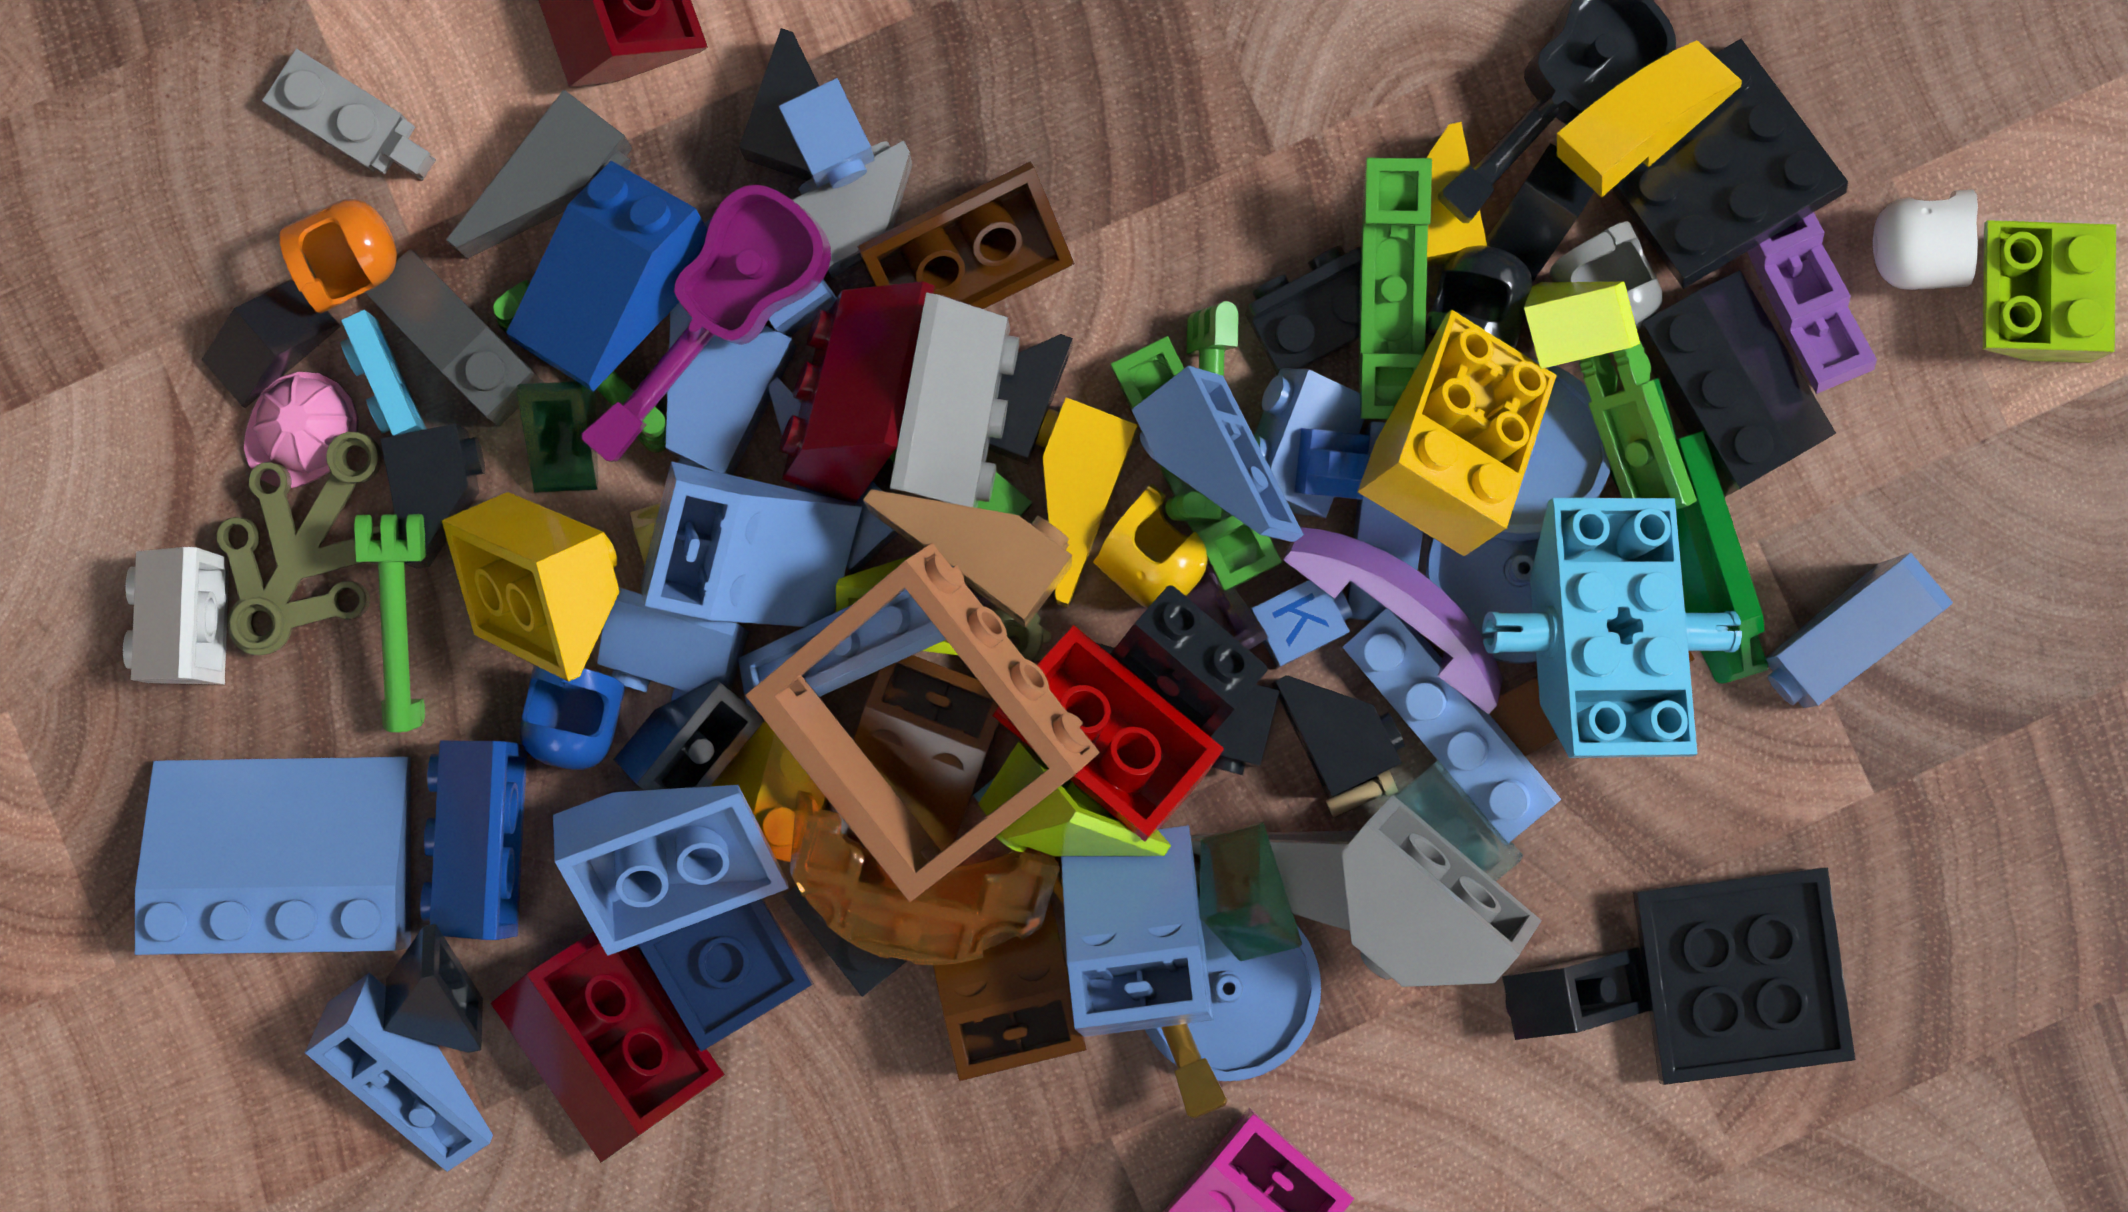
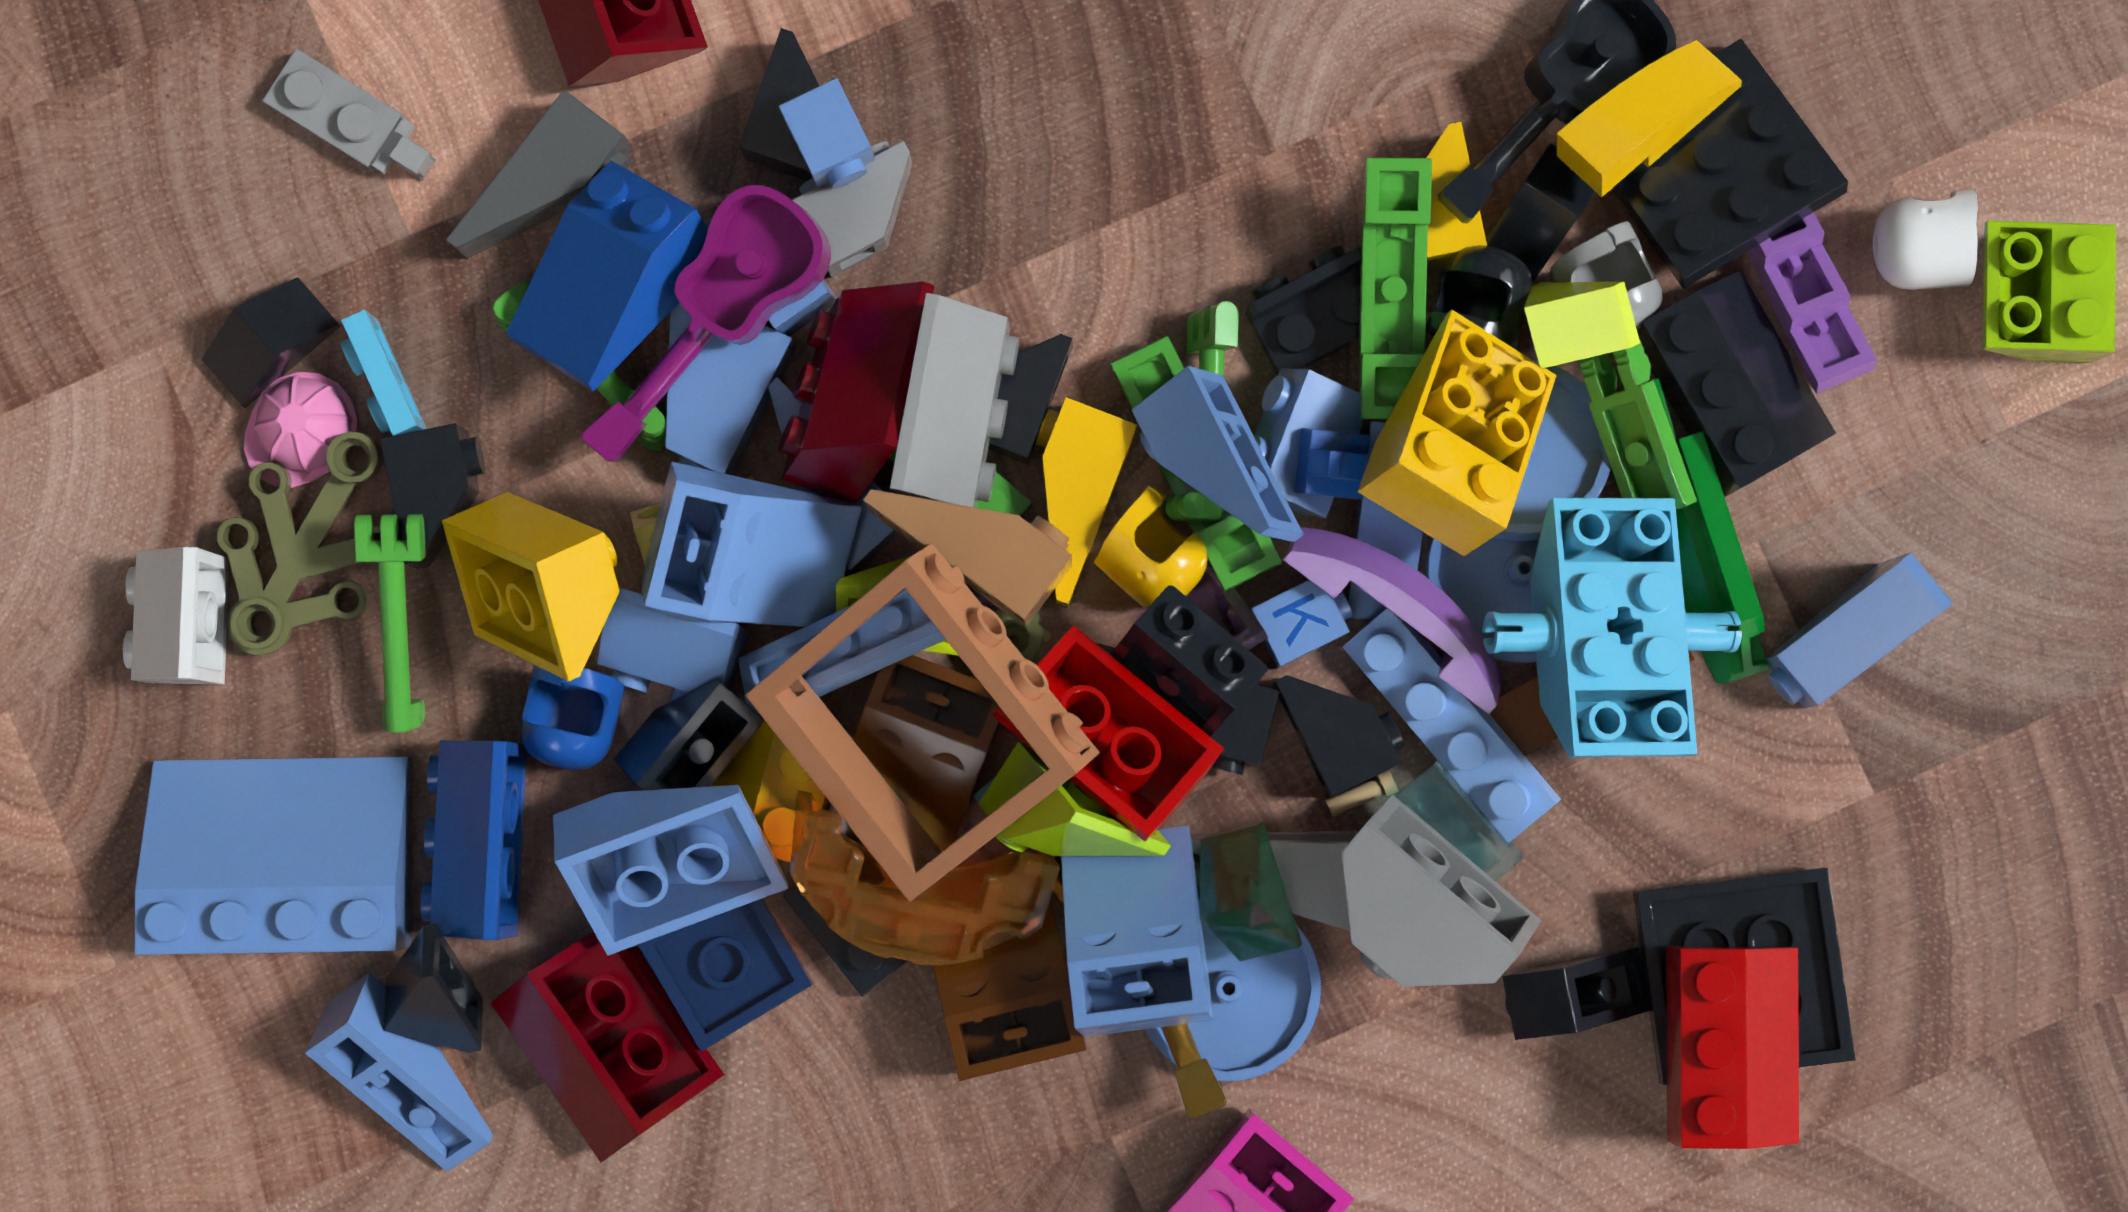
(345, 248): orange helmet -> none
(453, 337): dark grey slope -> none
(553, 428): clear green slope -> none
(975, 244): reddish brown slope -> none
(1732, 1046): none -> red slope

